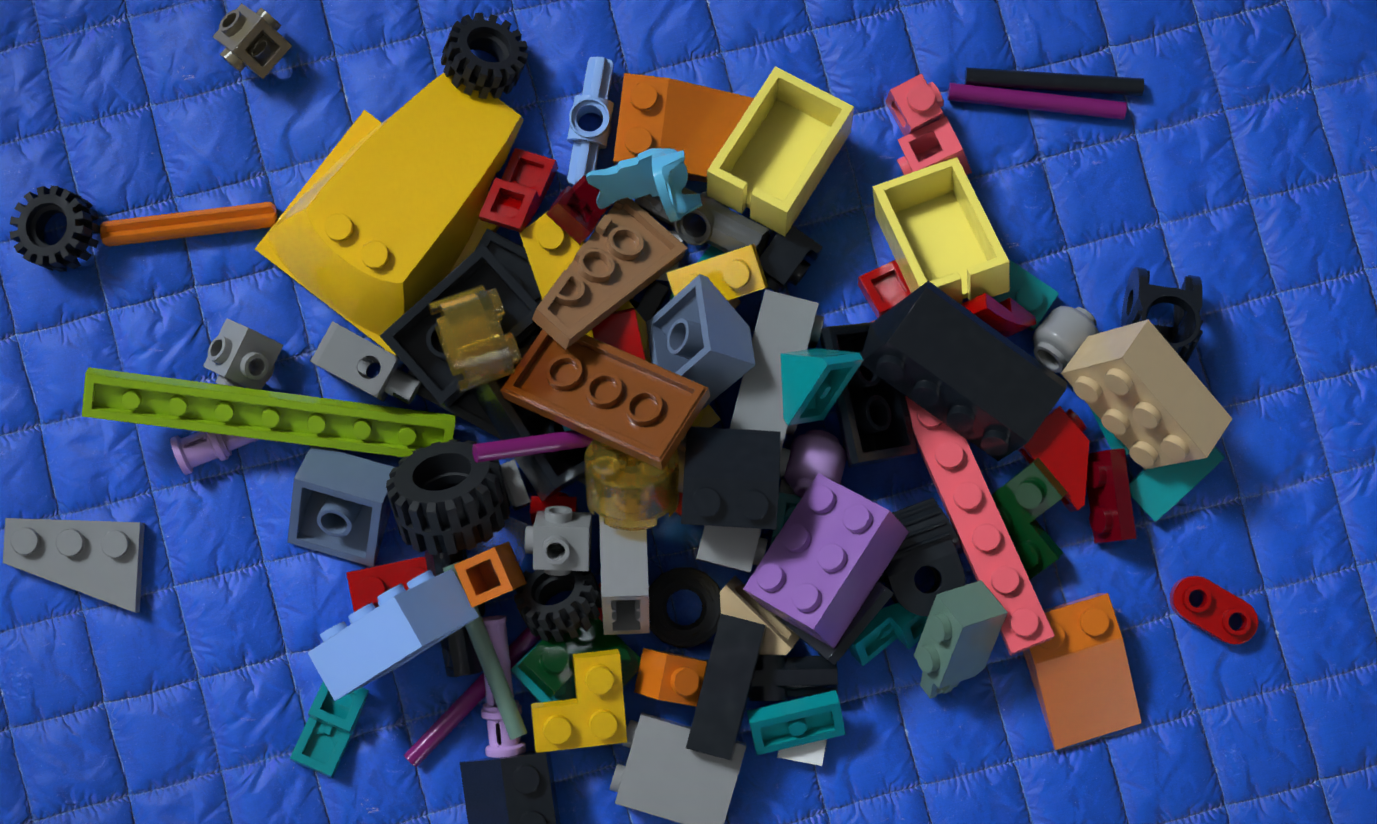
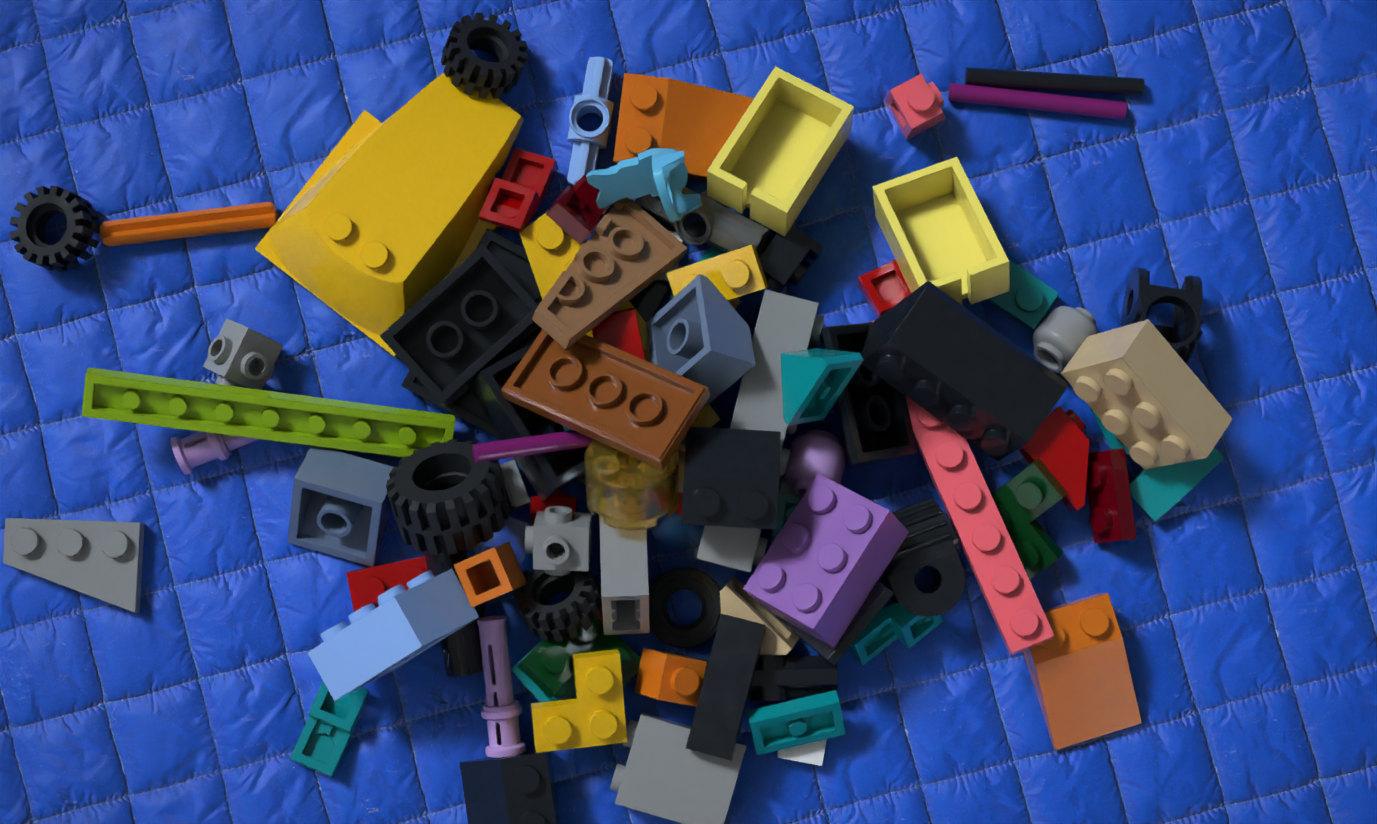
(251, 40): dark tan brick -> none
(349, 358): light grey torso -> none
(465, 704): magenta bar -> none
(474, 338): clear yellow brick -> none
(494, 673): sand green bar -> none
(931, 146): coral brick -> none
(958, 637): sand green hinge -> none
(1003, 316): red slope -> none
(1214, 611): red plate -> none

